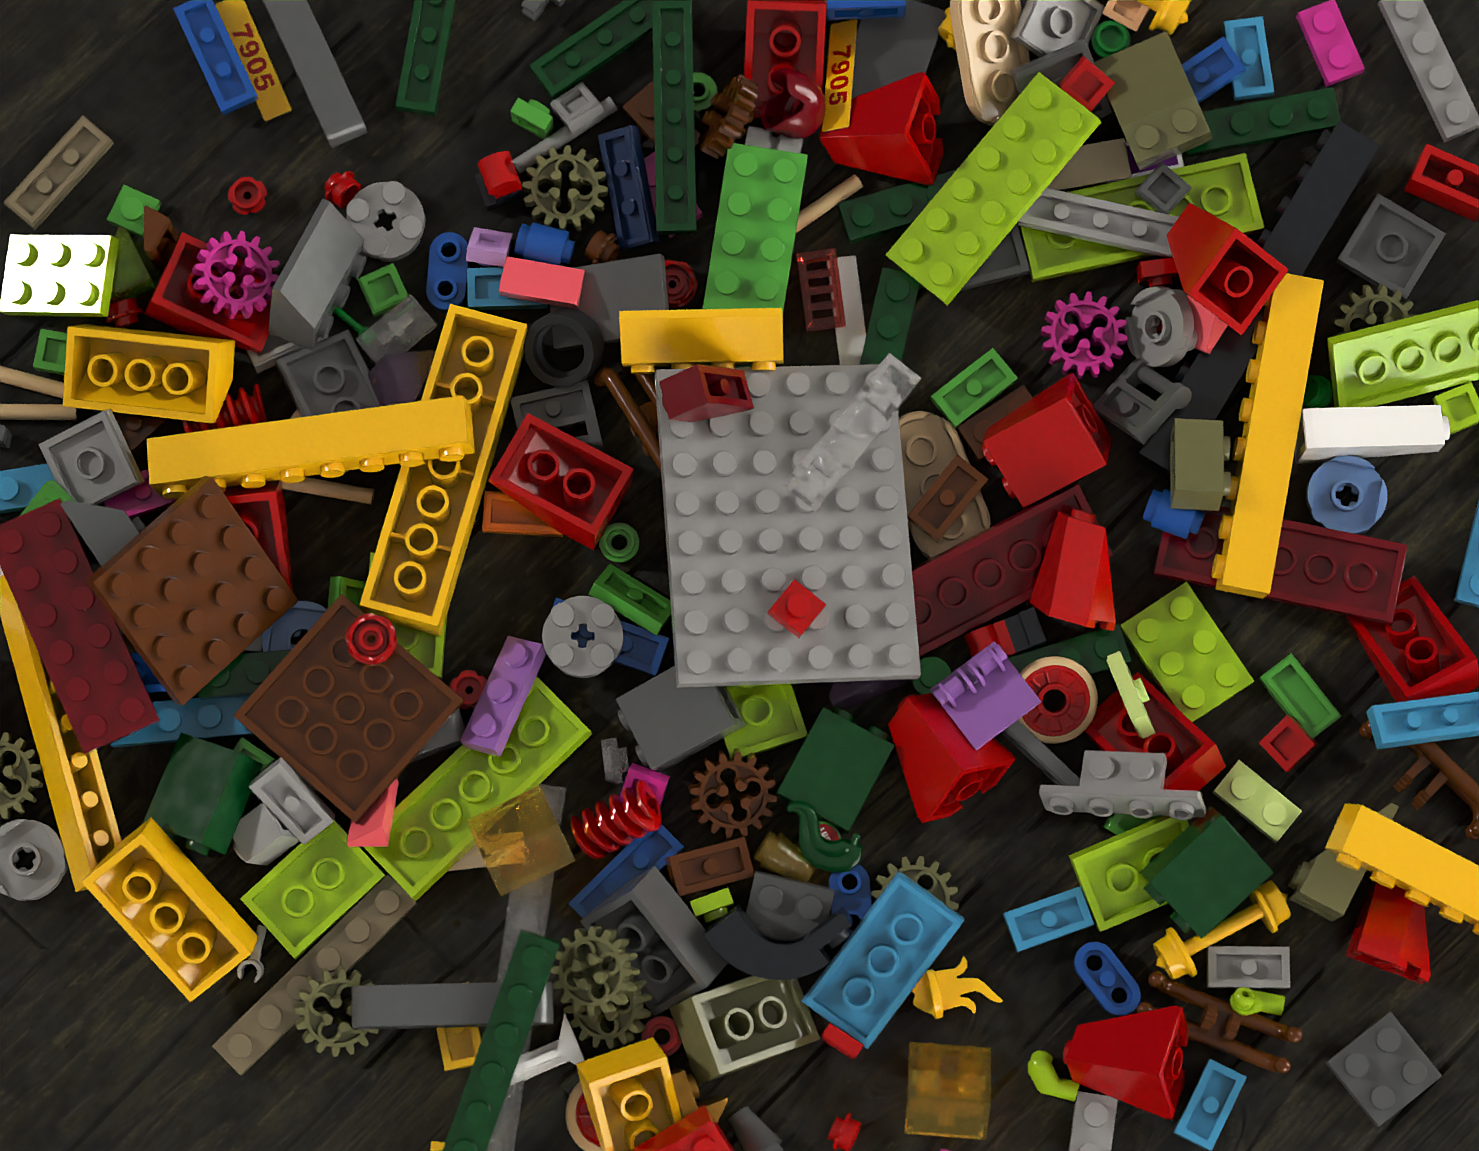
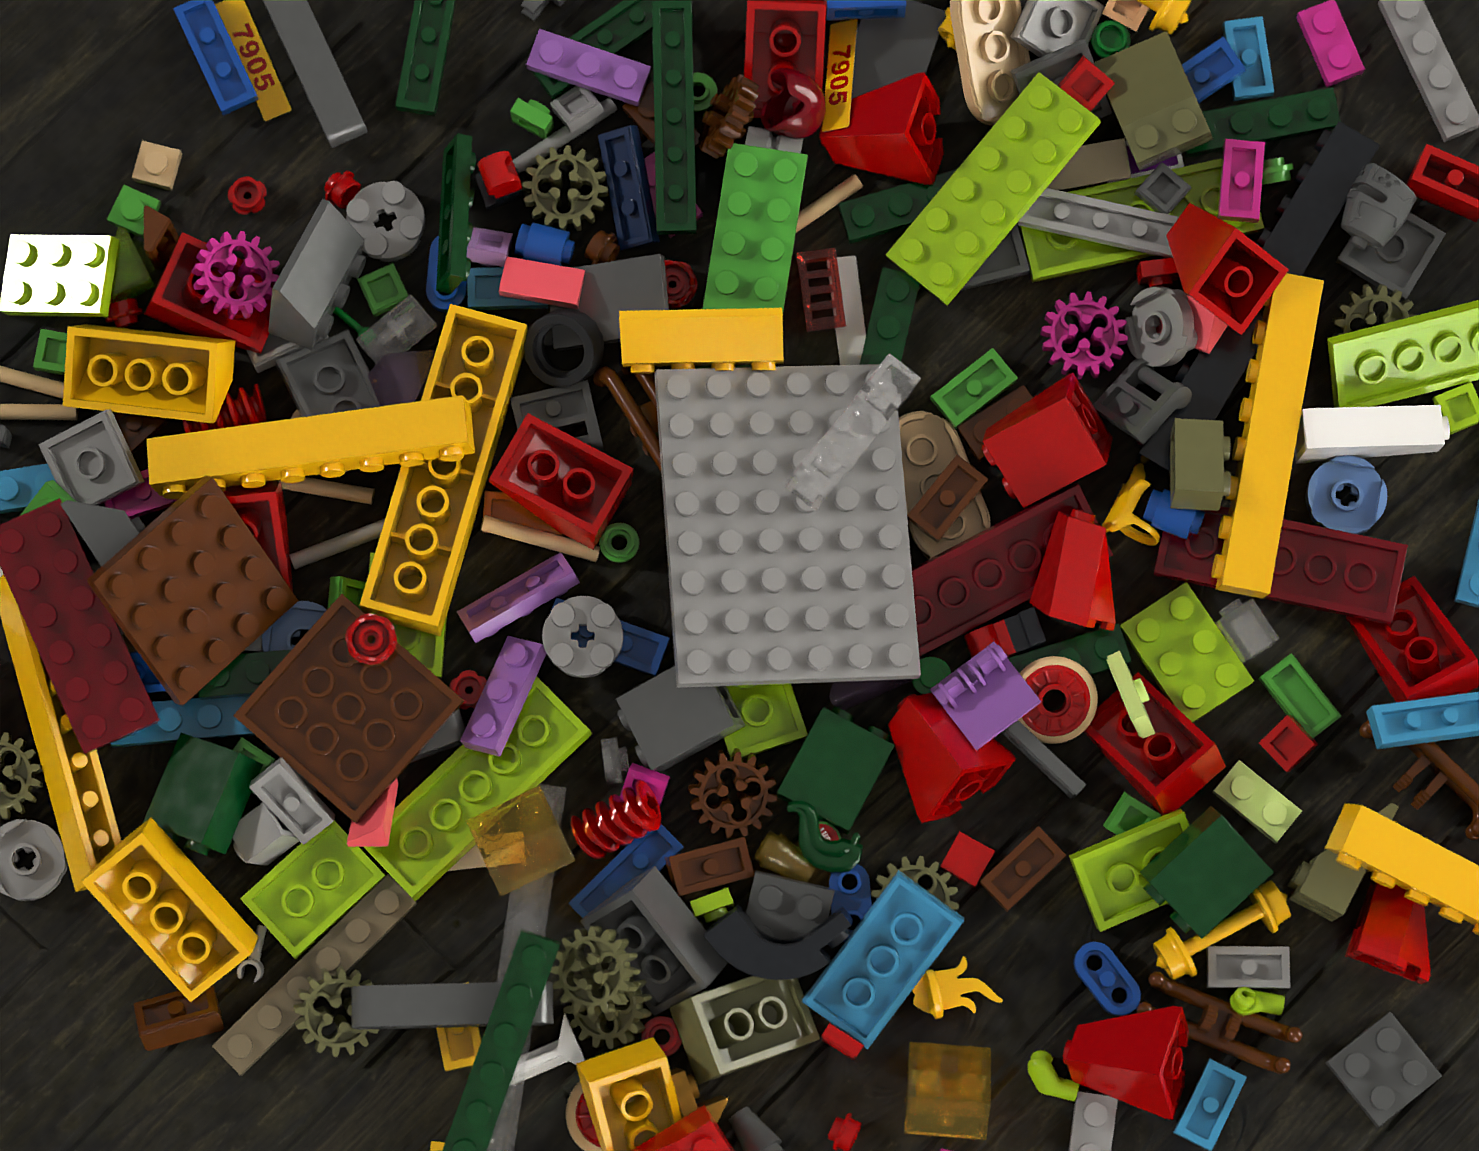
(58, 172): dark tan tile -> none
(157, 165): none -> tan plate
(175, 1019): none -> reddish brown slope
(337, 544): none -> light grey bar
(456, 202): none -> dark green plate
(518, 597): none -> medium lavender plate
(538, 538): none -> tan bar
(588, 67): none -> medium lavender plate
(632, 599): bright green plate -> none
(705, 393): dark red slope -> none
(796, 608): red plate -> none
(967, 859): none -> red tile
(1022, 868): none -> reddish brown plate
(1048, 919): dark azure plate -> none
(1121, 513): none -> yellow piece
(1123, 785): light grey bracket -> none
(1241, 180): none -> dark pink plate
(1246, 629): none -> clear brick
(1276, 171): none -> bright green plate
(1317, 392): green plate -> none
(1376, 207): none -> dark grey helmet

